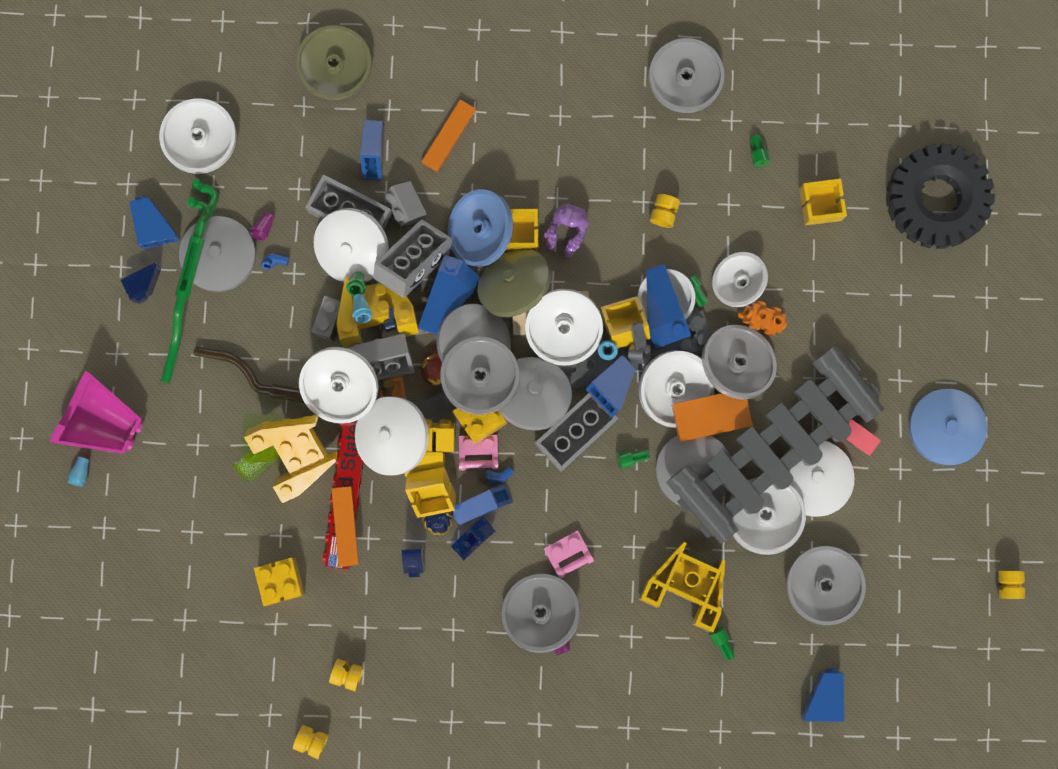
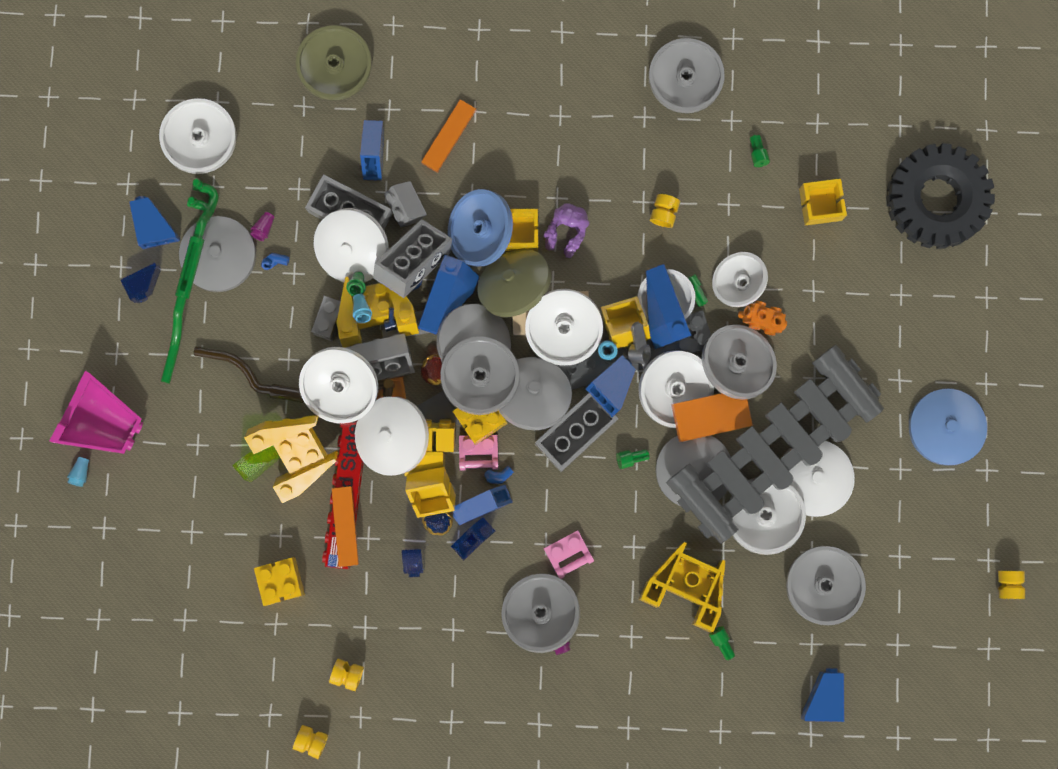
(862, 438): coral slope -> none

